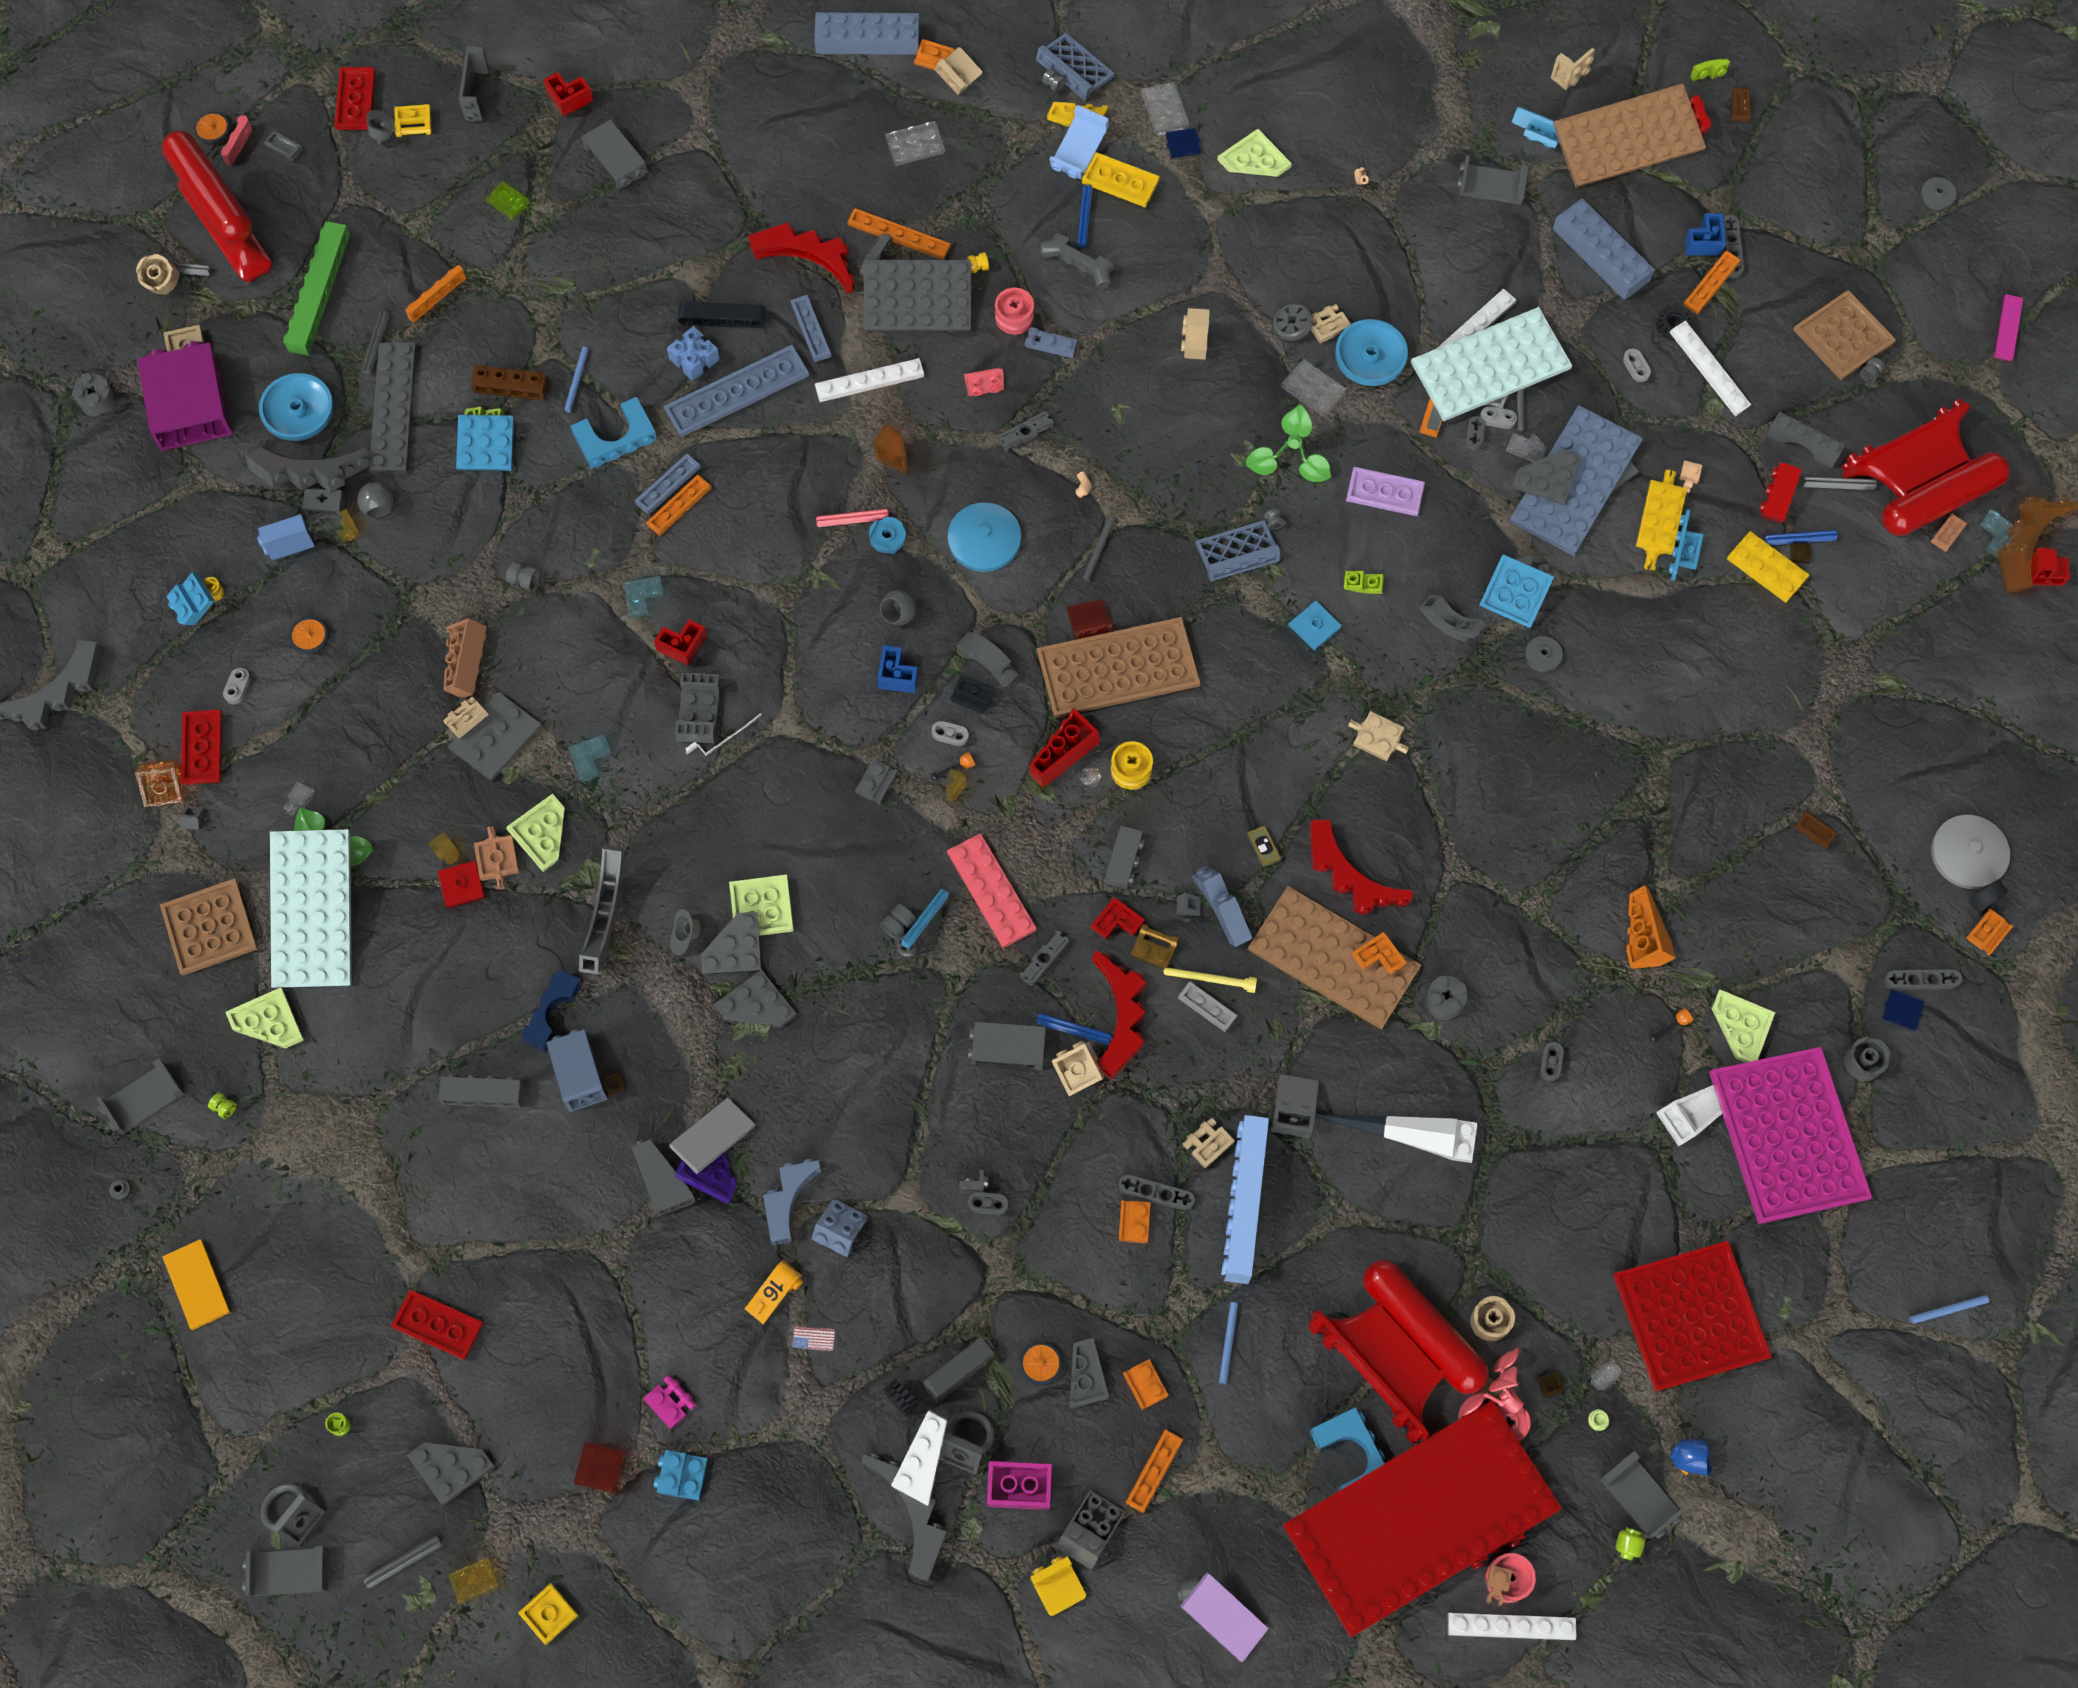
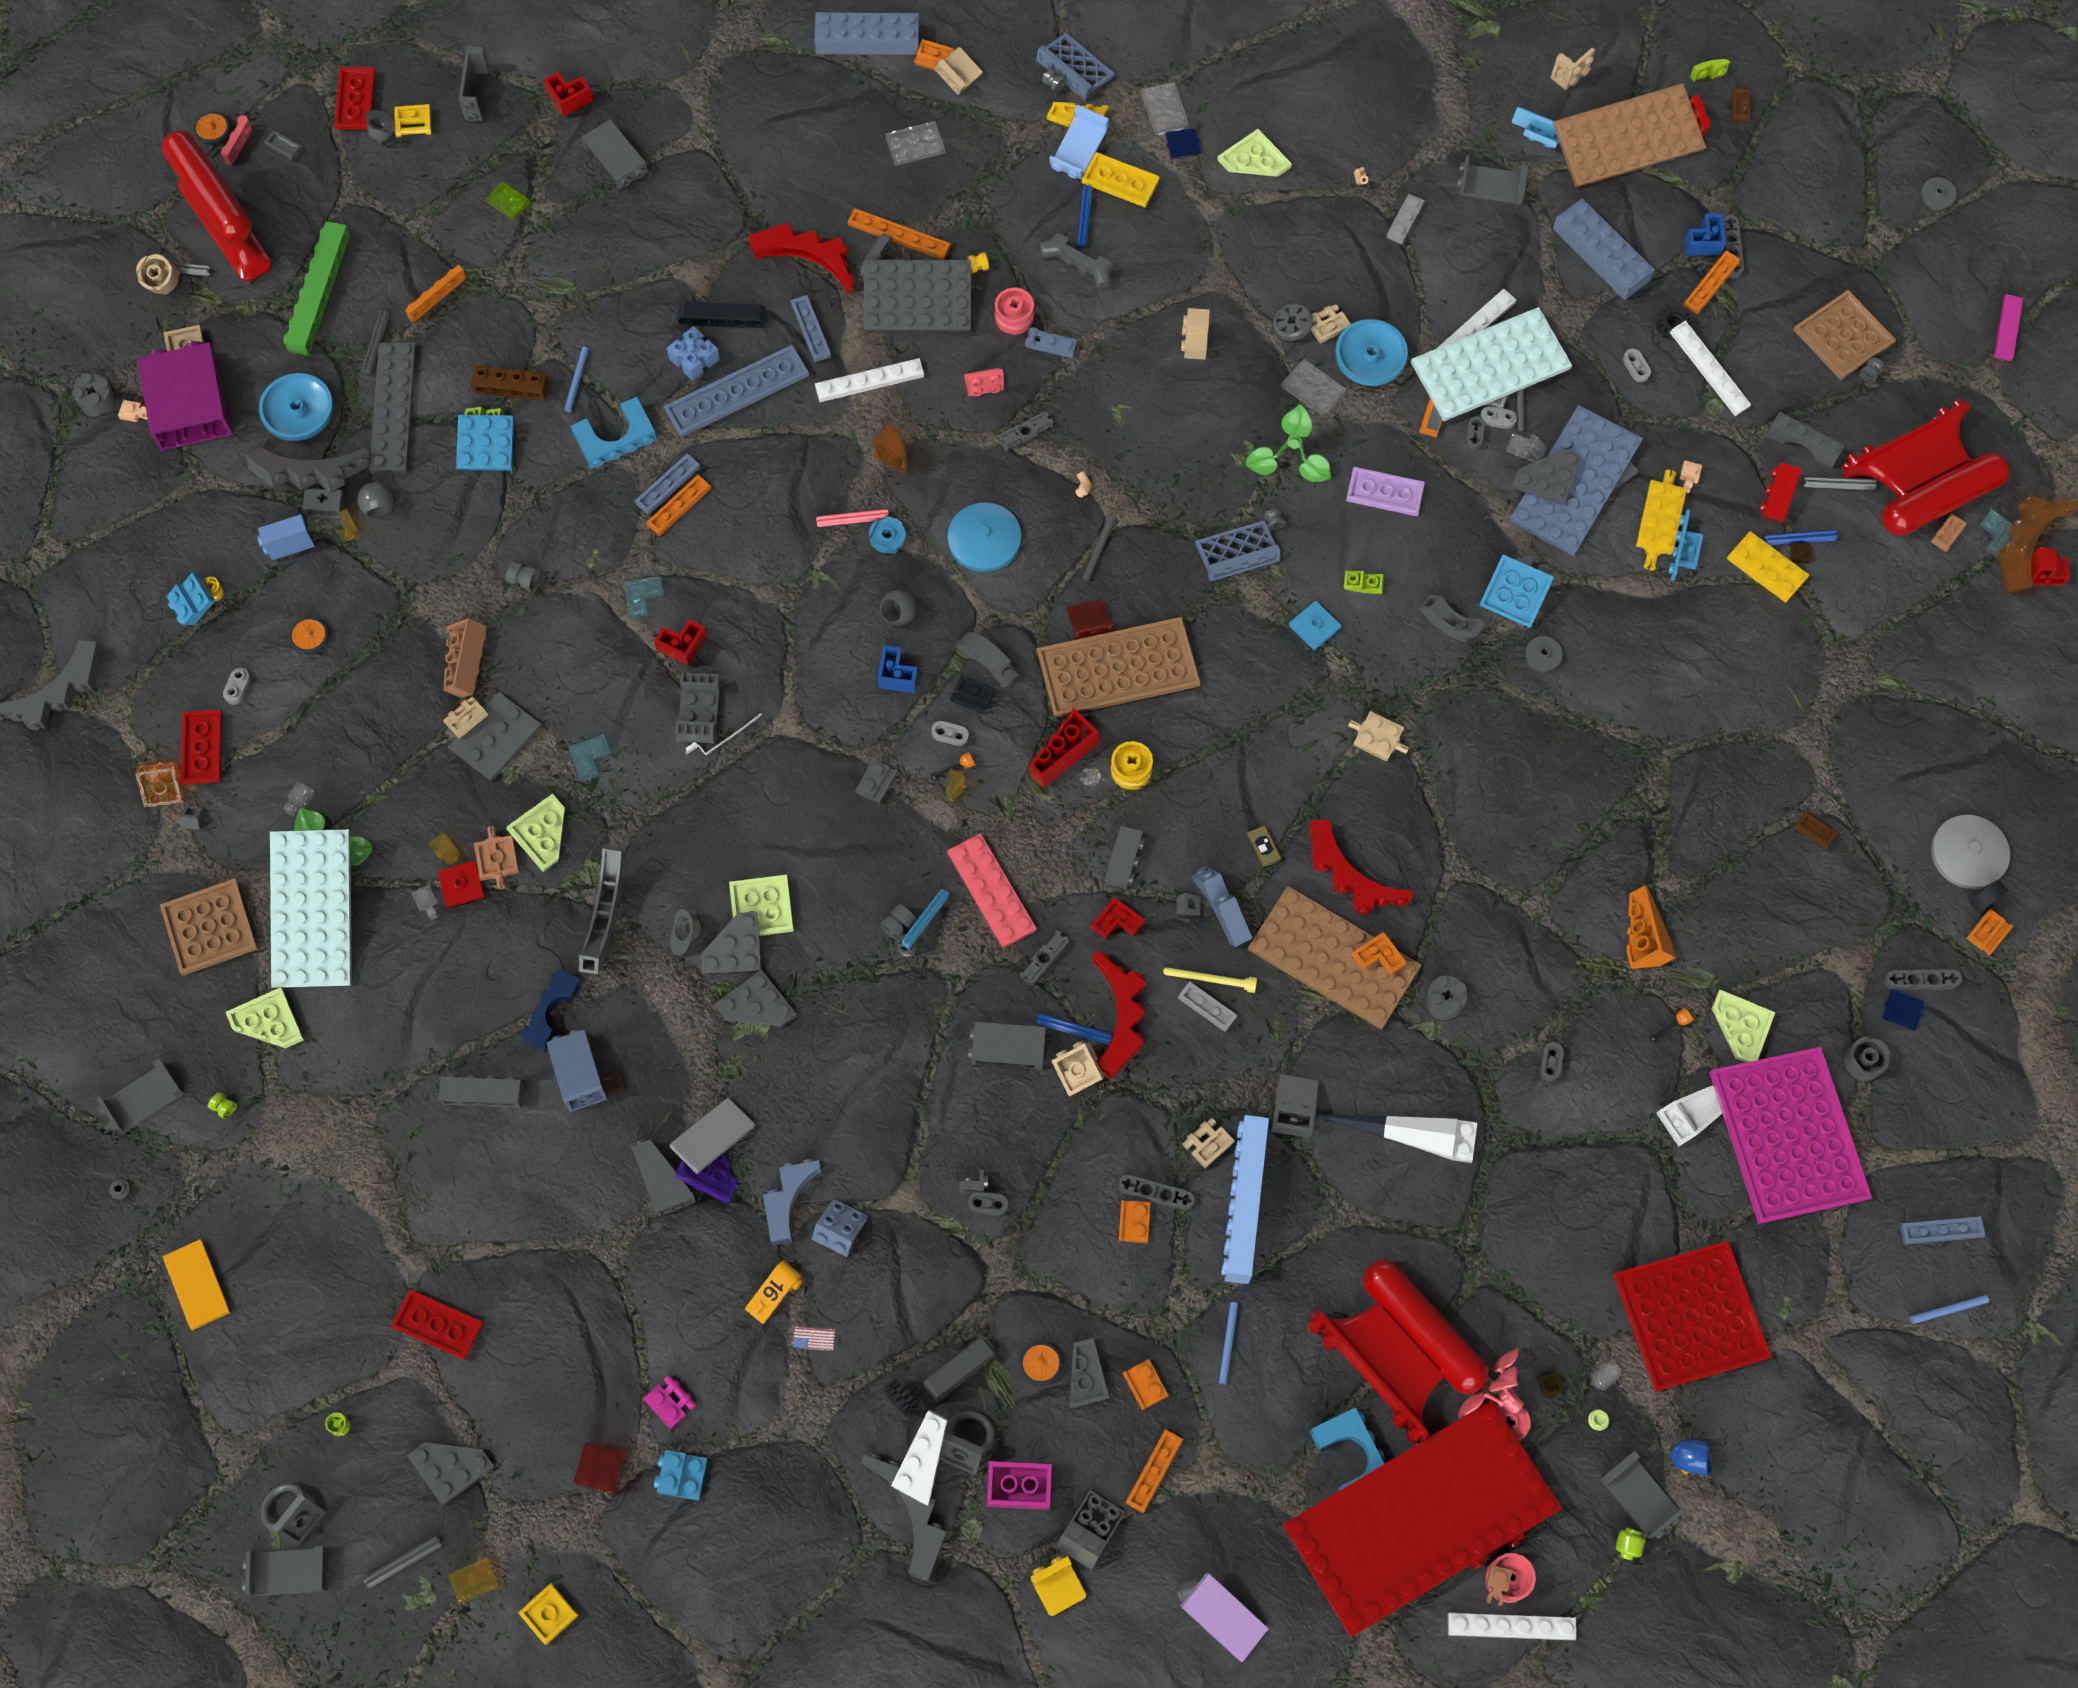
(132, 411): none -> light nougat plate
(425, 900): none -> clear plate
(1151, 952): pearl gold plate -> none
(1405, 219): none -> light grey plate
(1501, 1312): tan brick -> none
(1942, 1230): none -> sand blue plate

